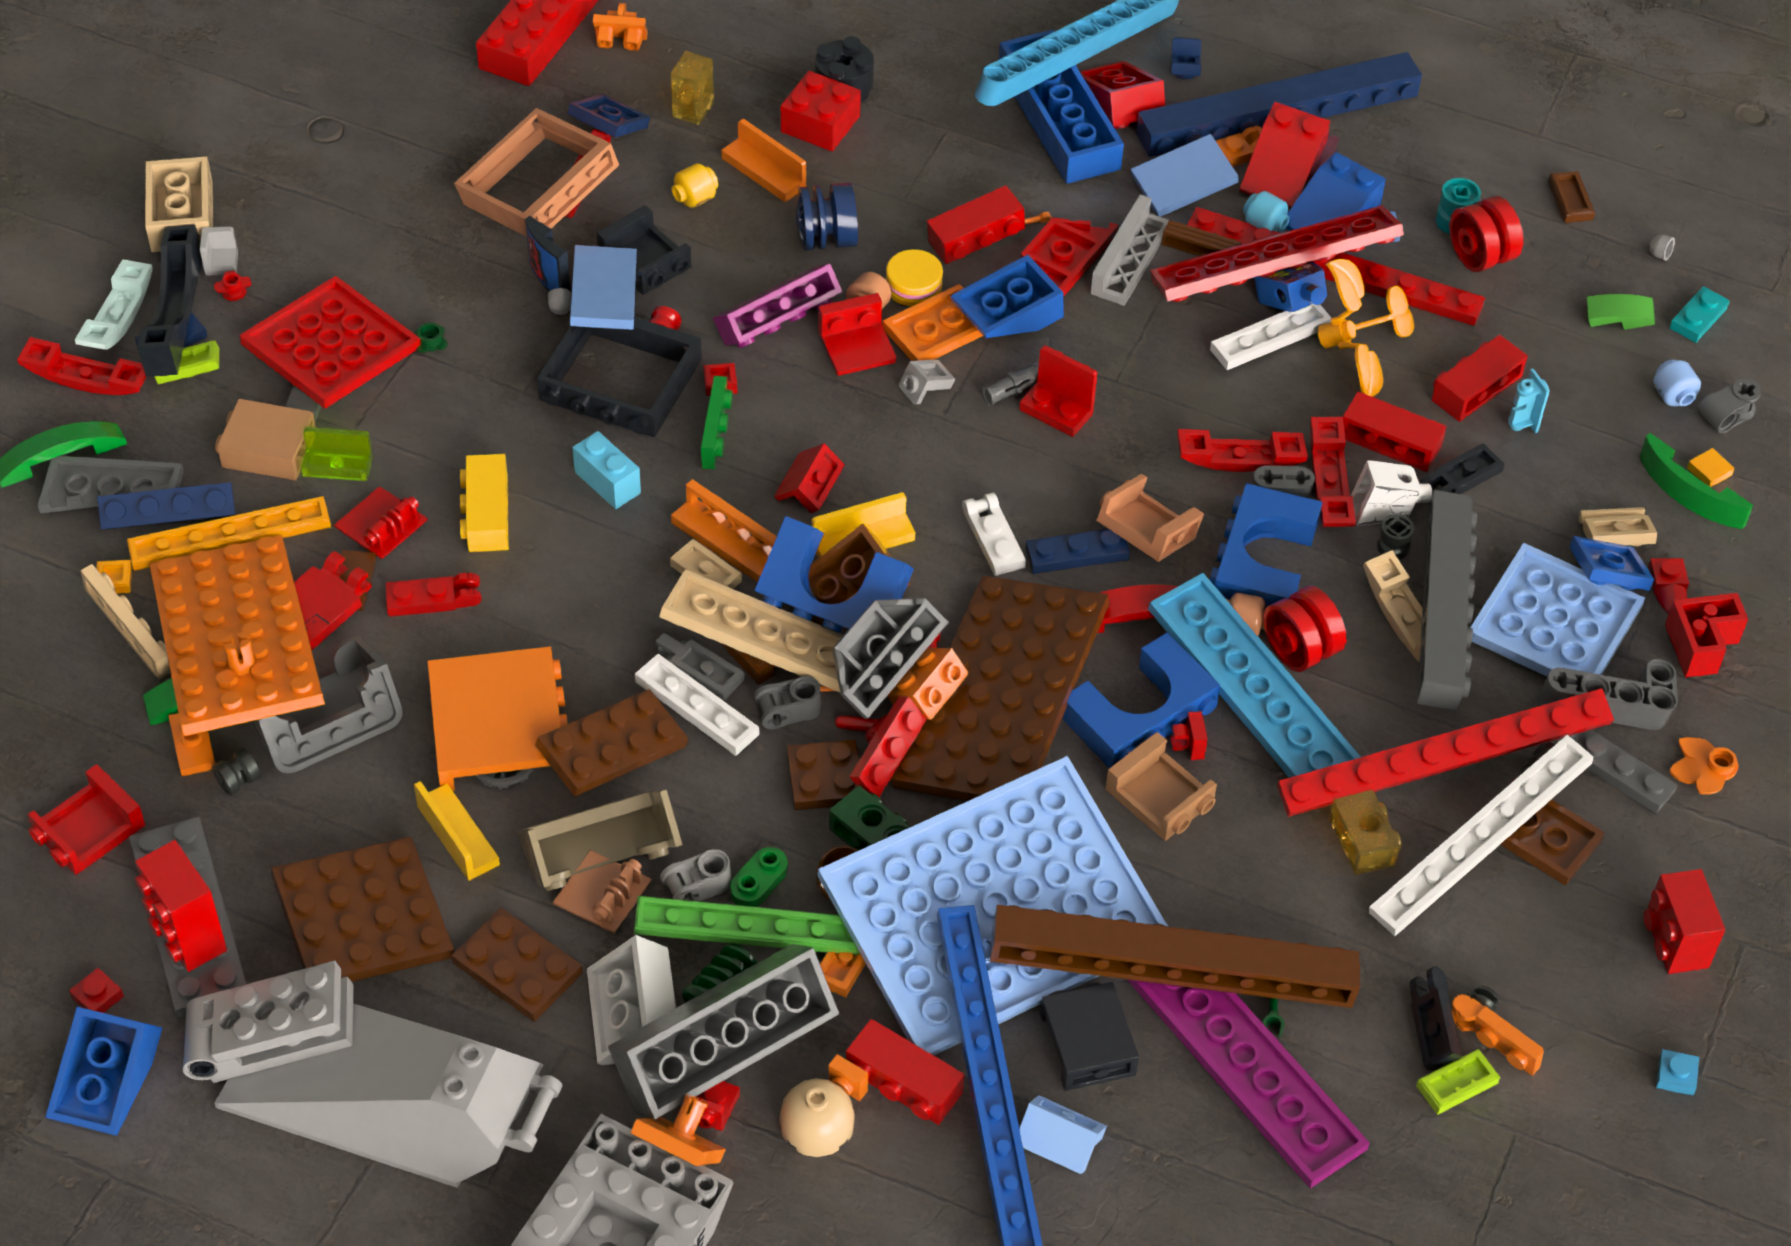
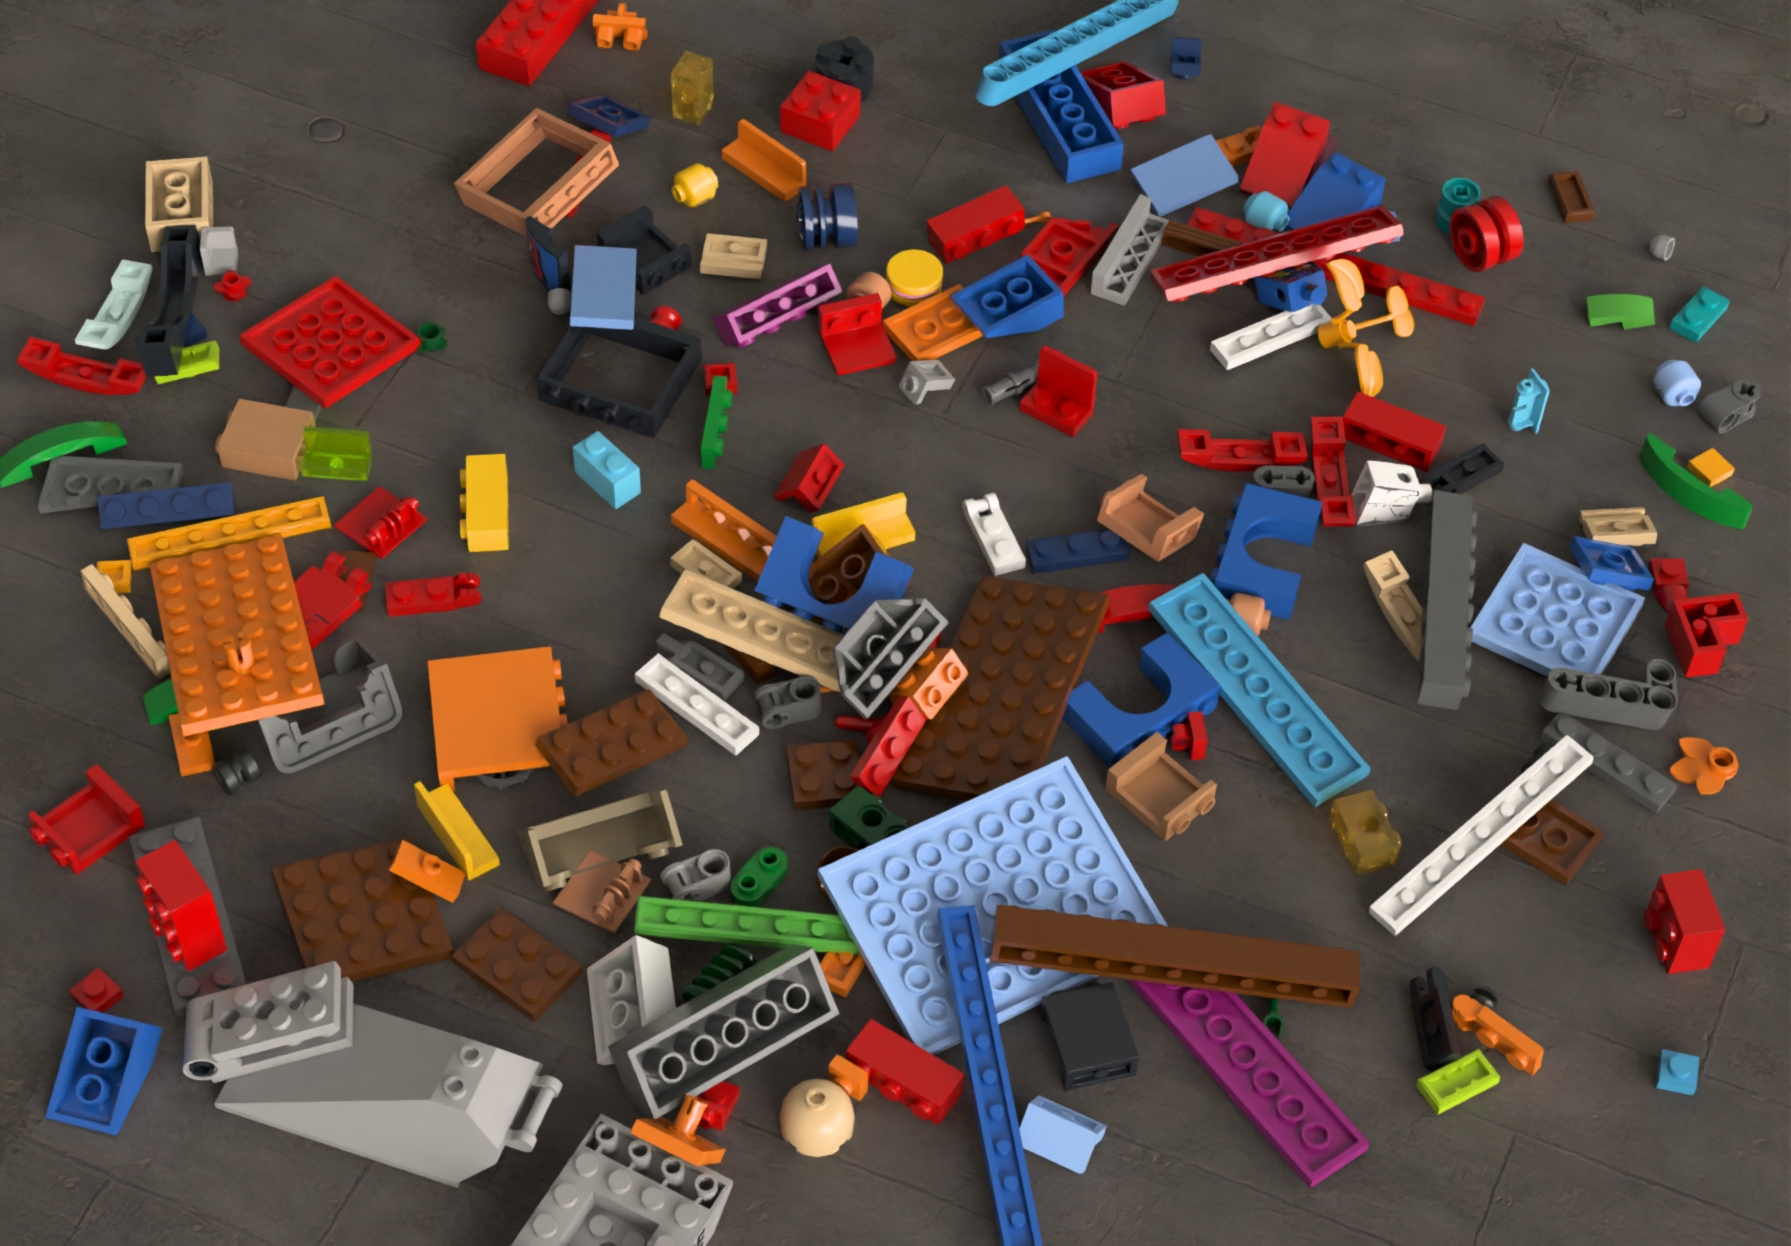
(427, 871): none -> orange plate
(733, 256): none -> tan plate
(1304, 628): red wheel -> none
(1315, 93): dark blue brick -> none
(1395, 535): pearl dark grey wheel -> none
(1445, 752): red plate -> none
(1478, 377): red brick -> none

